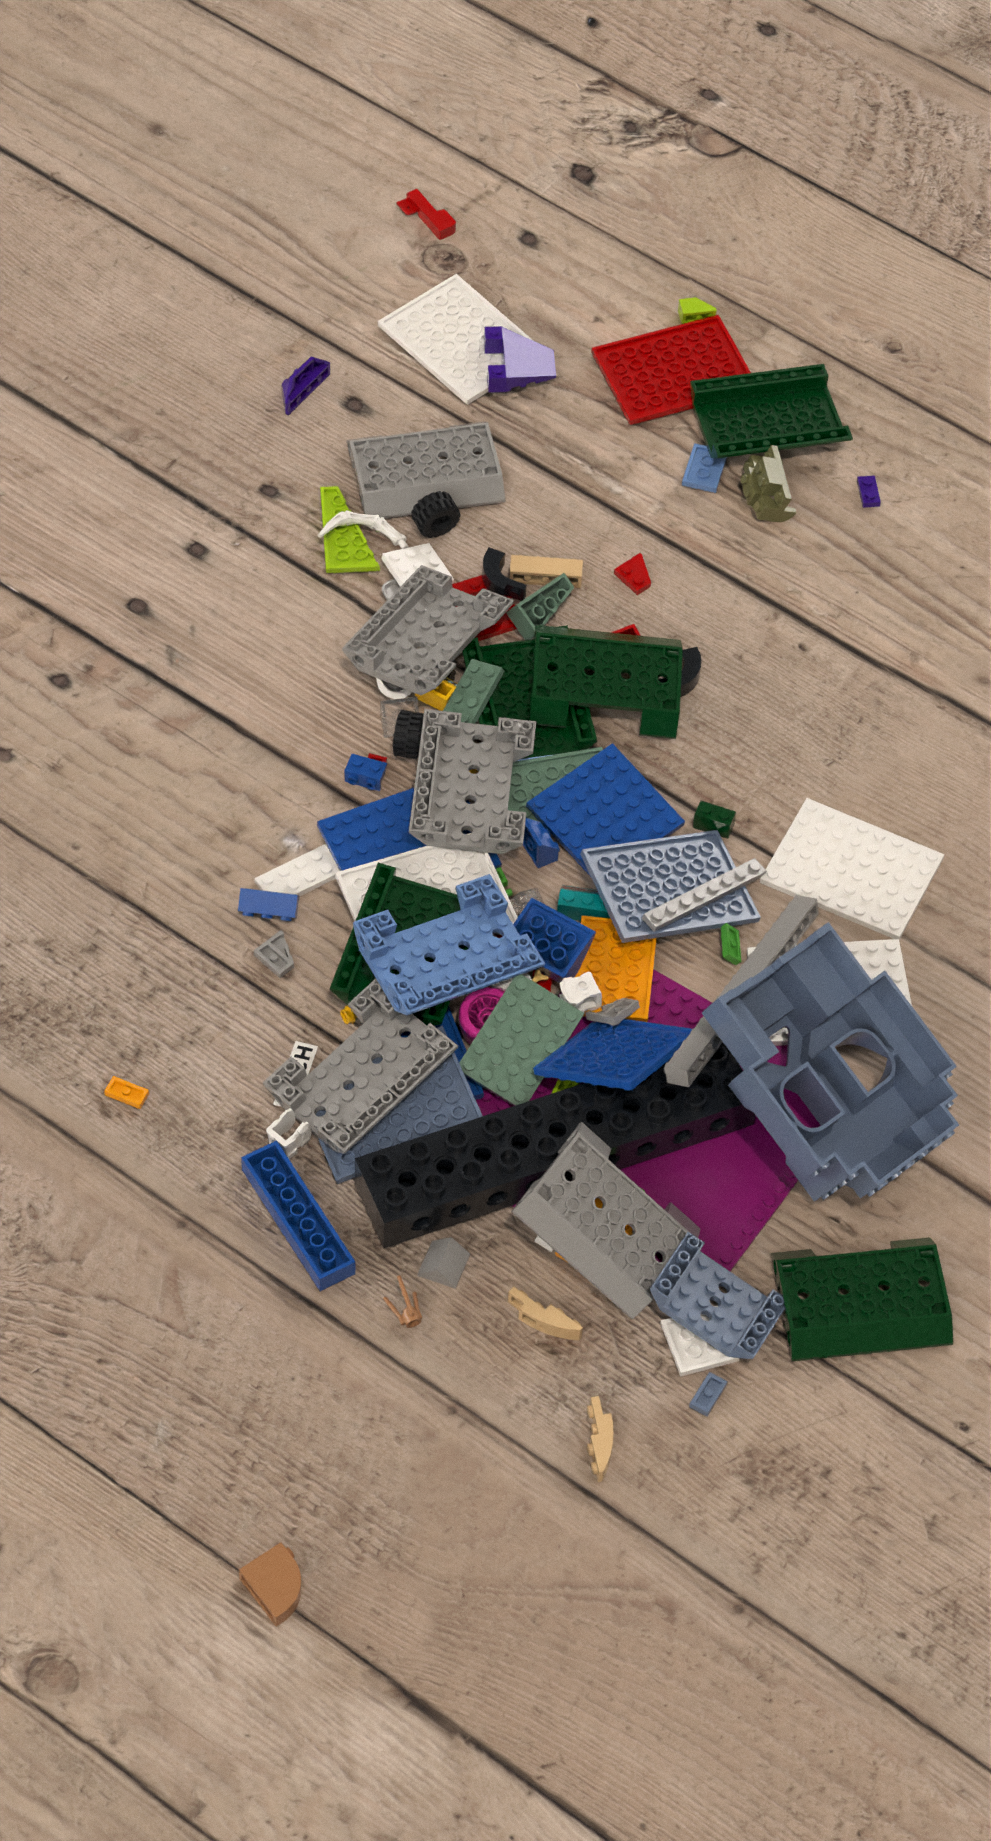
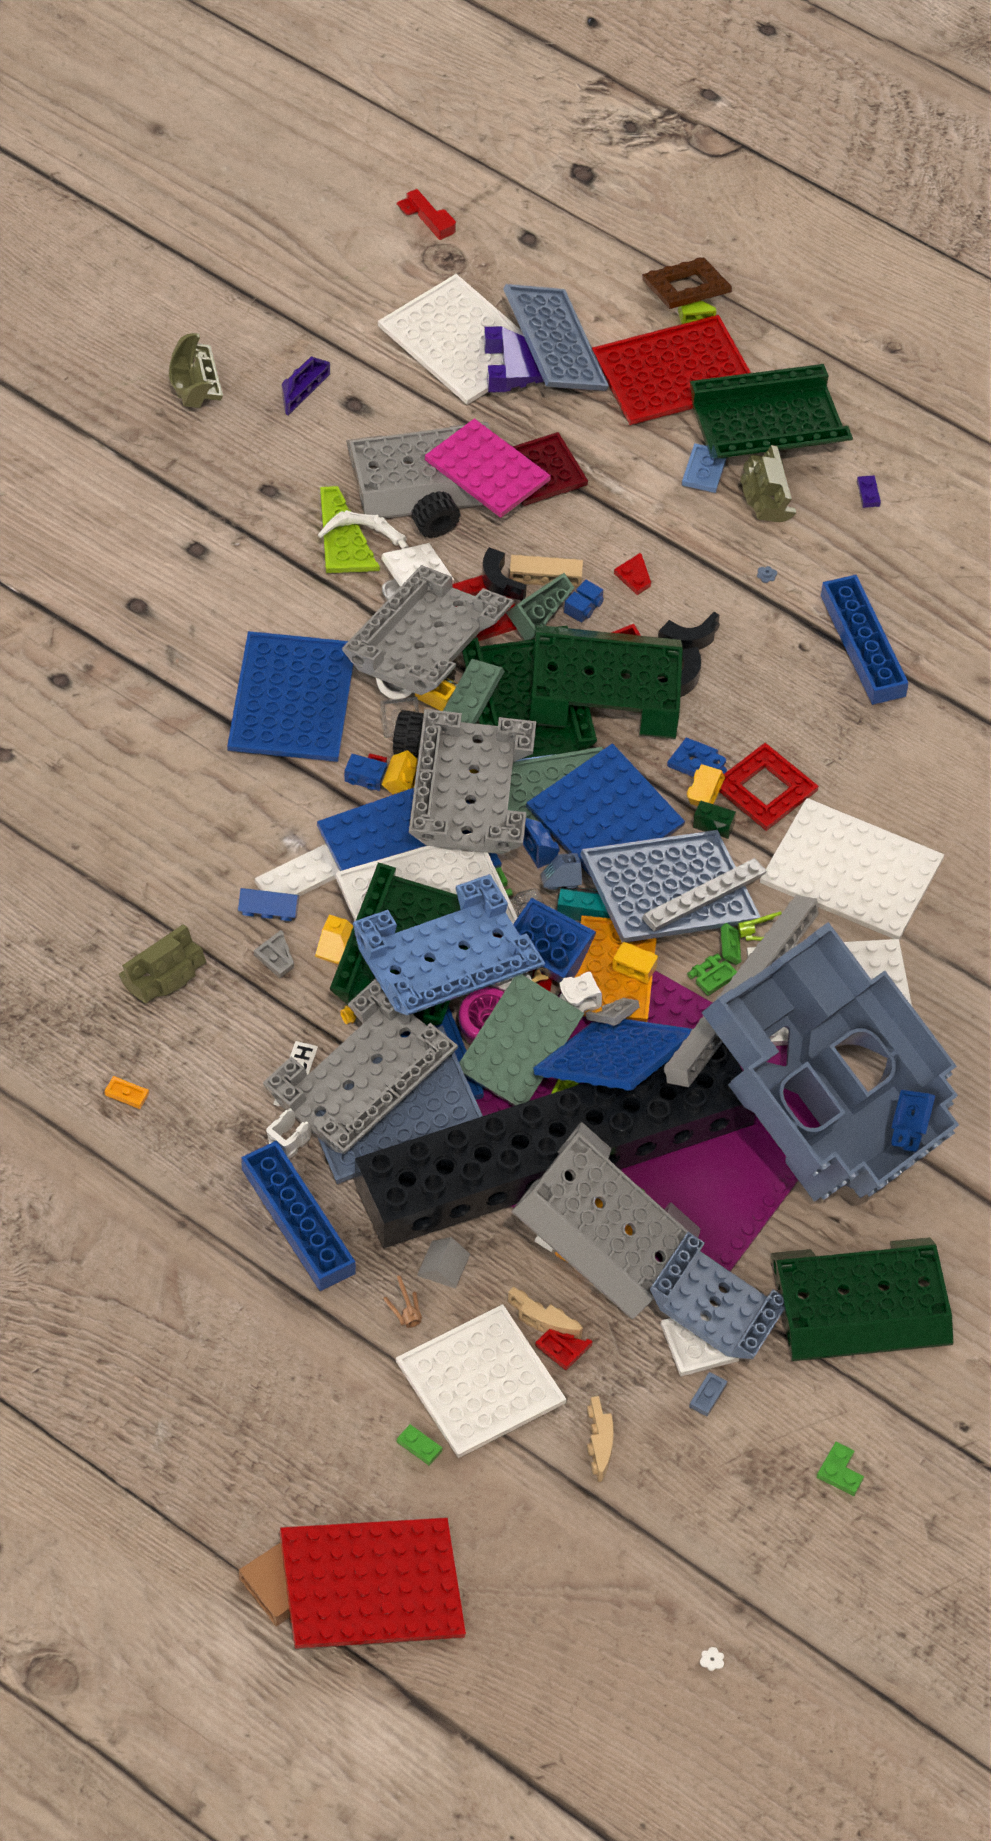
(169, 963): none -> olive piece
(196, 380): none -> olive piece
(291, 697): none -> blue plate
(333, 939): none -> yellow slope
(371, 1583): none -> red plate
(401, 773): none -> yellow slope
(419, 1445): none -> bright green plate
(480, 1380): none -> white plate
(487, 467): none -> dark pink plate
(555, 337): none -> sand blue plate
(557, 460): none -> dark red plate
(562, 871): none -> sand blue slope
(562, 1348): none -> red wing
(582, 605): none -> blue piece
(635, 962): none -> yellow brick
(692, 637): none -> black arch
(705, 755): none -> blue plate
(706, 785): none -> yellow brick
(712, 1654): none -> white plant
(713, 283): none -> reddish brown plate
(716, 977): none -> bright green plate
(747, 928): none -> lime plant
(766, 574): none -> sand blue plant
(766, 815): none -> red plate
(835, 1470): none -> bright green plate
(864, 639): none -> blue brick
(910, 1125): none -> blue plate

